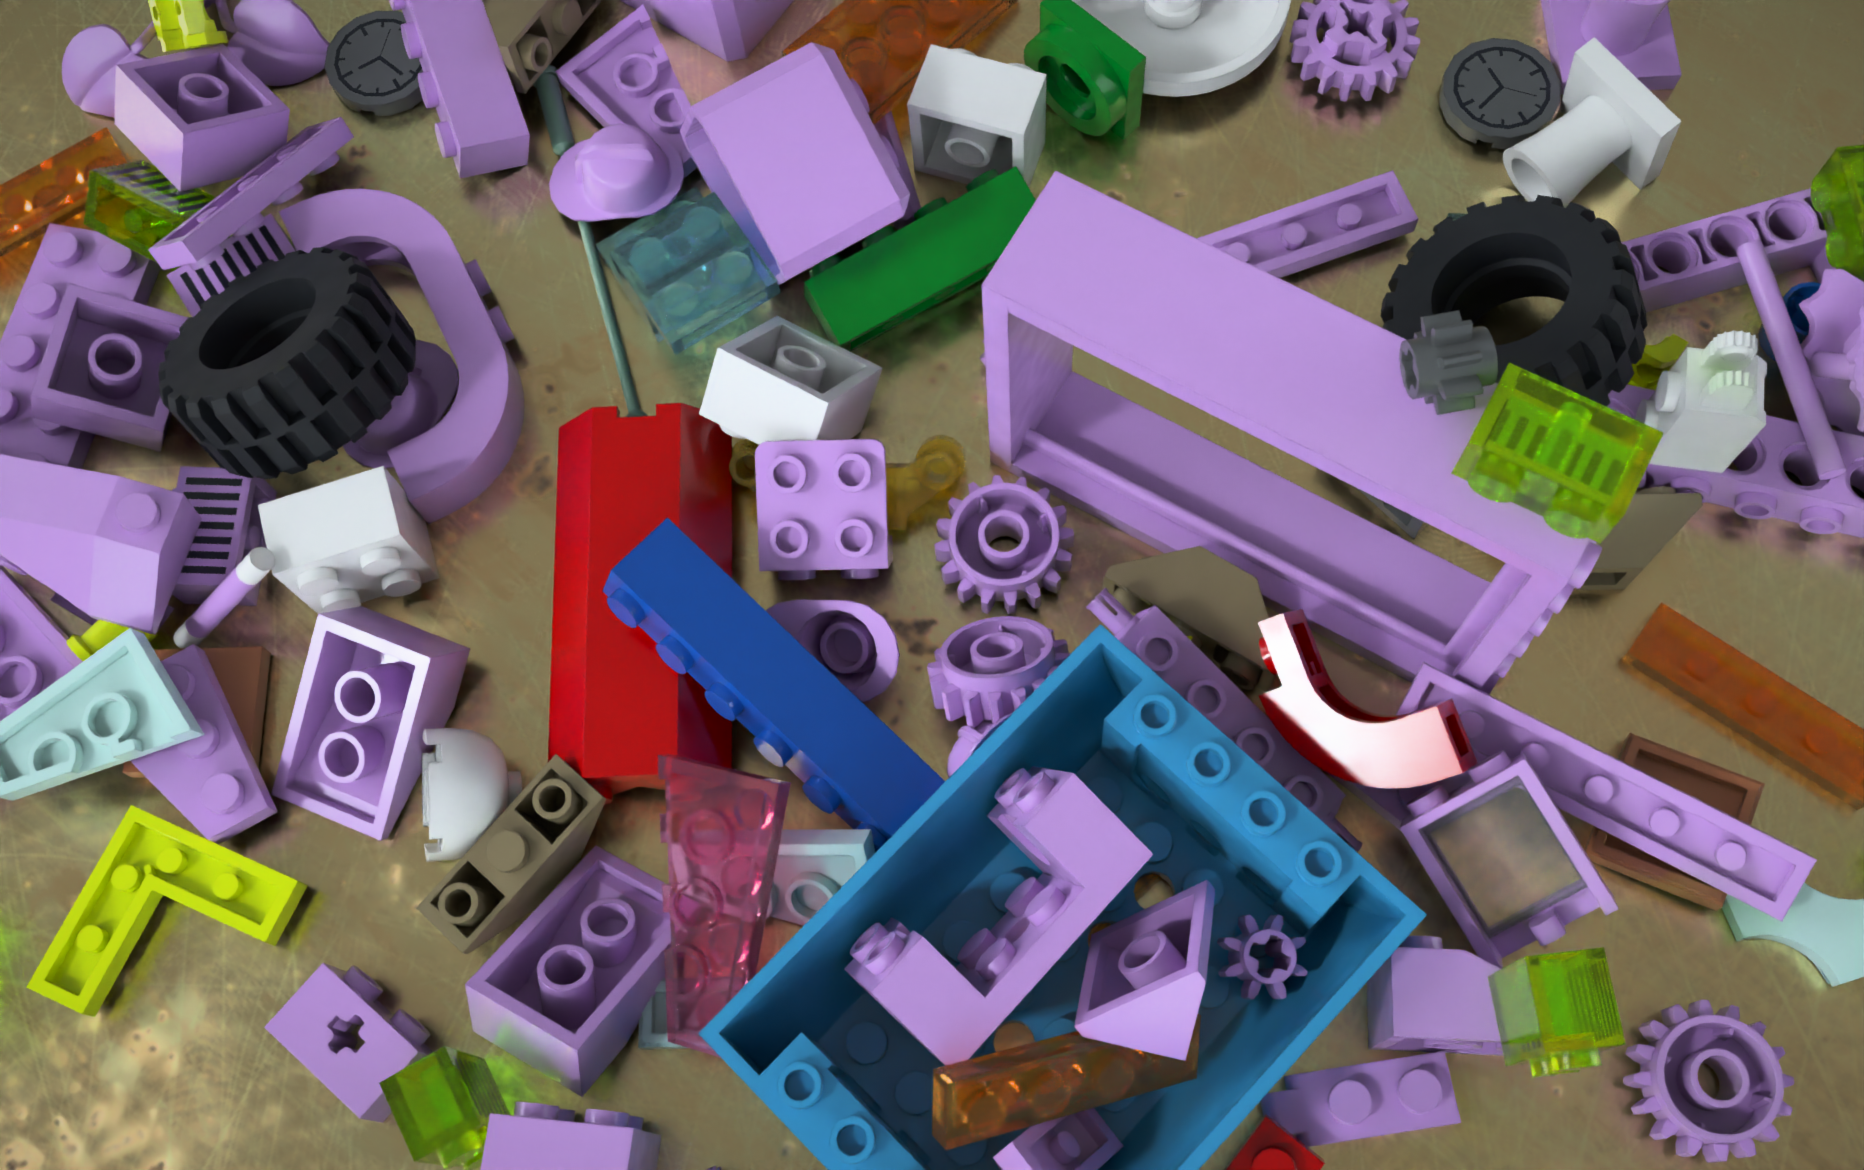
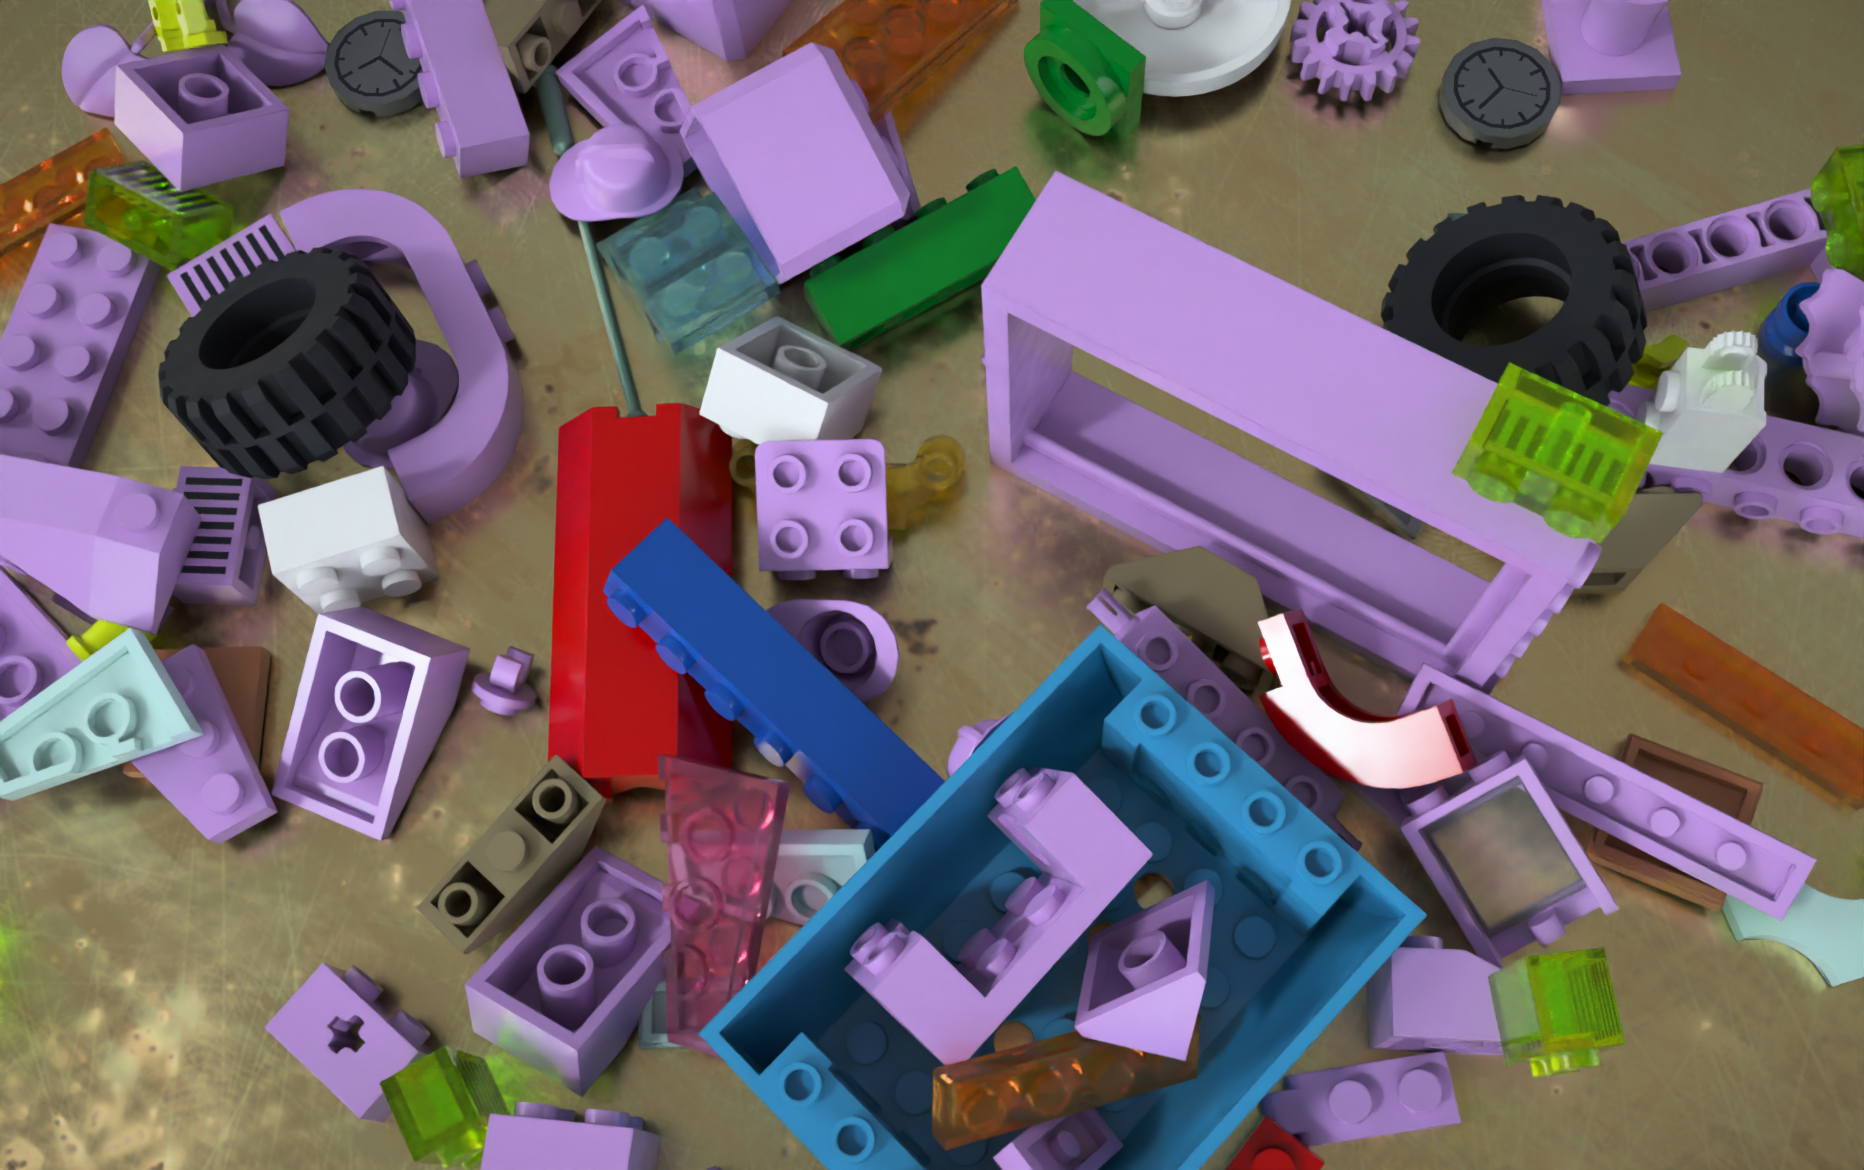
(105, 367): lavender brick -> none
(124, 889): neon yellow plate -> none
(225, 597): bar -> none
(239, 206): lavender plate -> none
(463, 790): white cylinder -> none
(504, 688): none -> lavender plate
(976, 116): white brick -> none
(993, 667): lavender gear -> none
(1010, 575): lavender gear -> none
(1277, 946): lavender gear -> none
(1321, 227): lavender plate -> none
(1448, 362): dark grey gear -> none
(1604, 121): white plant -> none
(1747, 1076): lavender gear -> none
(1791, 360): lavender bar -> none

